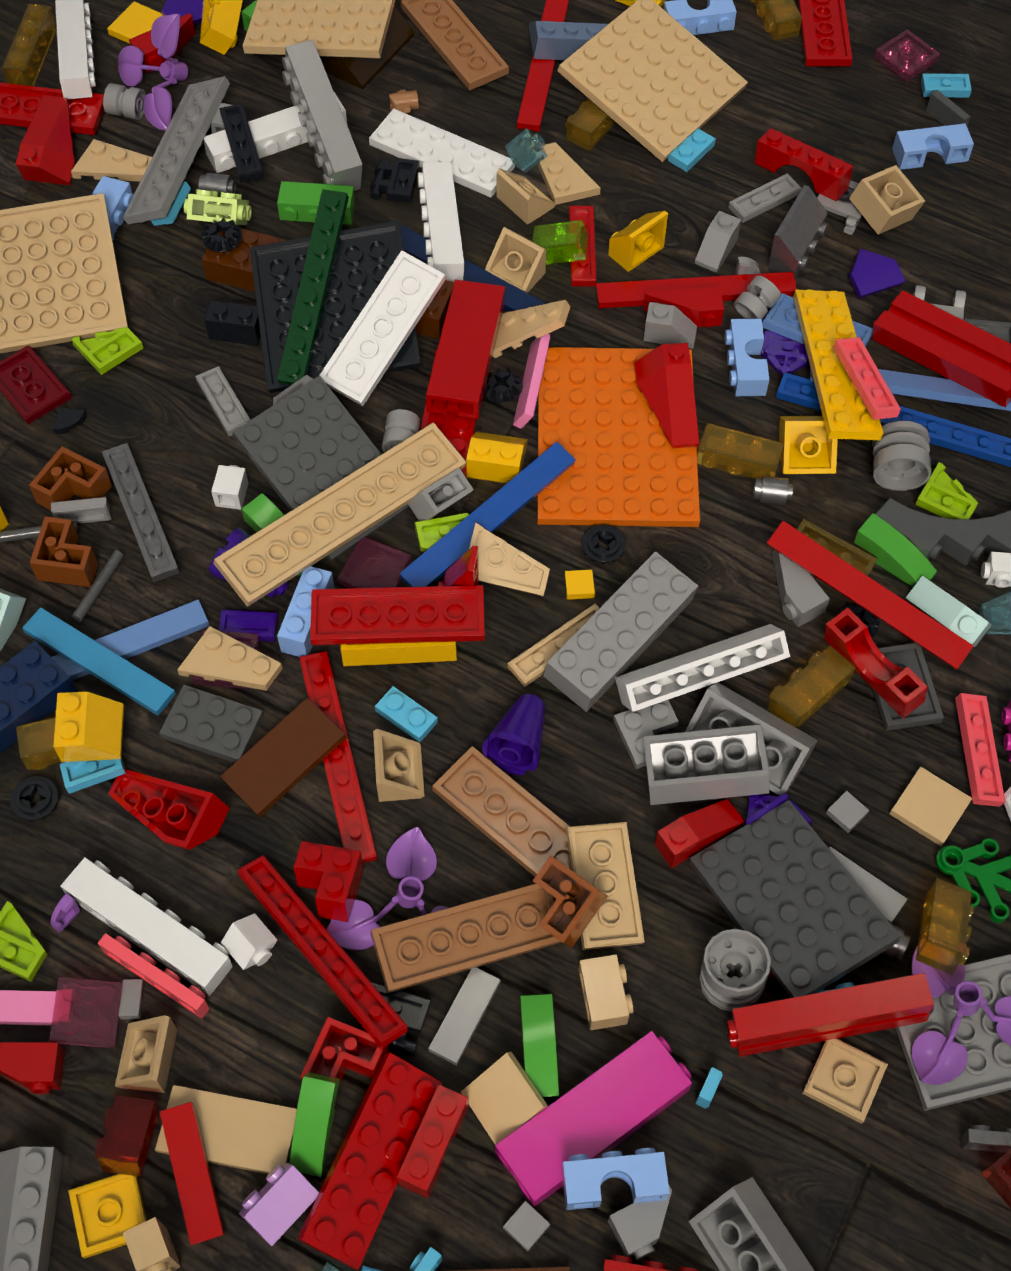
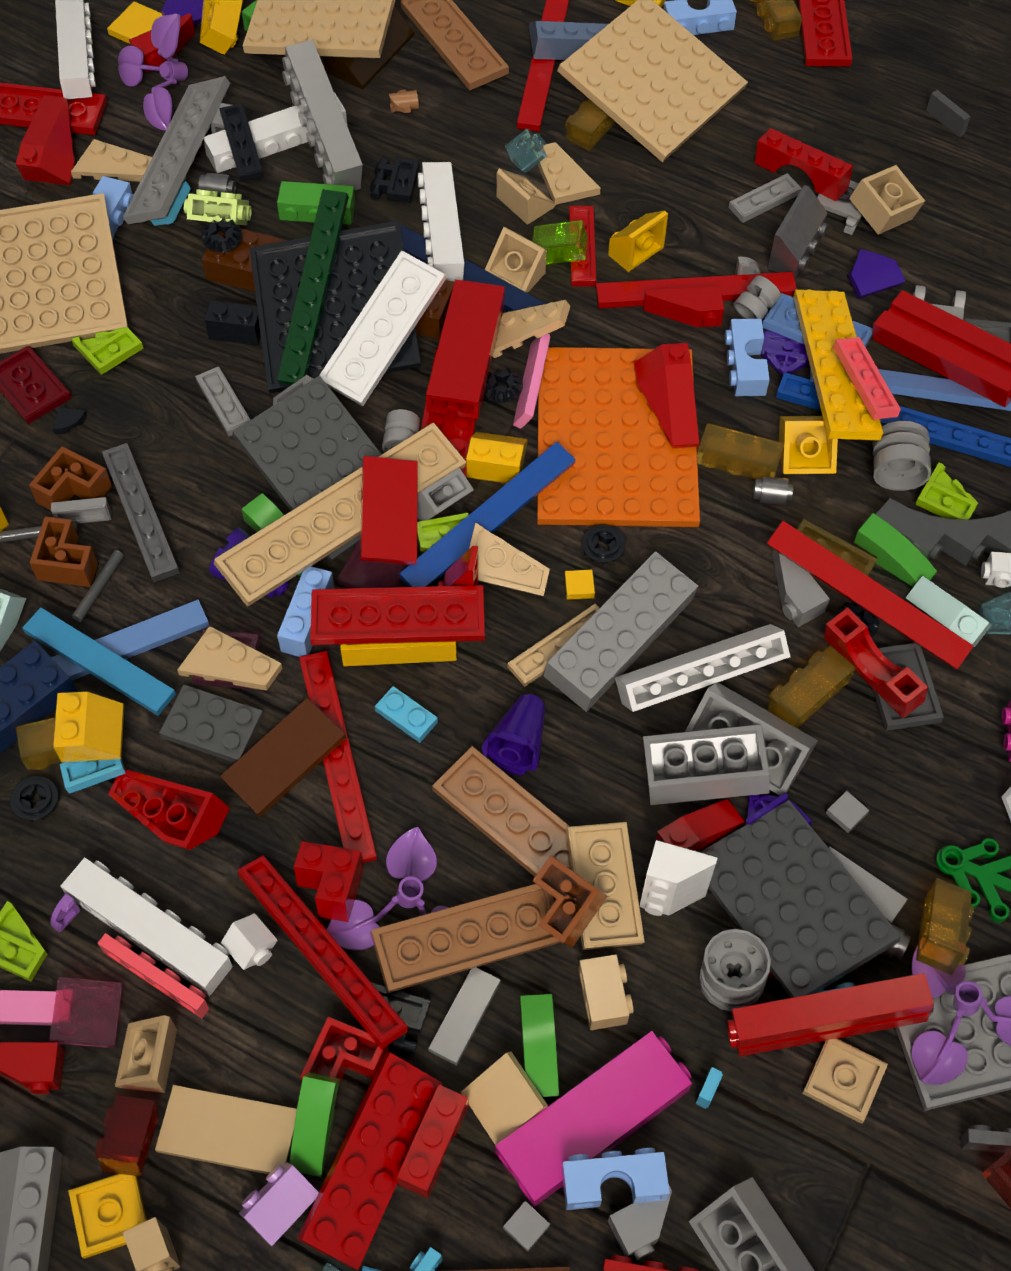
(30, 45): clear yellow brick -> none
(124, 101): light grey wheel -> none
(131, 999): light grey piece -> none
(192, 1173): red tile -> none
(230, 487): white brick -> none
(250, 622): dark purple tile -> none
(389, 510): none -> red tile
(397, 767): tan slope -> none
(418, 140): white plate -> none
(641, 723): light grey plate -> none
(668, 325): light grey slope -> none
(675, 879): none -> white slope
(692, 150): medium azure plate -> none
(718, 241): light grey slope -> none
(907, 55): clear pink plate -> none
(930, 806): tan tile -> none
(948, 84): medium azure plate -> none
(949, 141): light blue arch -> none
(980, 750): coral plate -> none

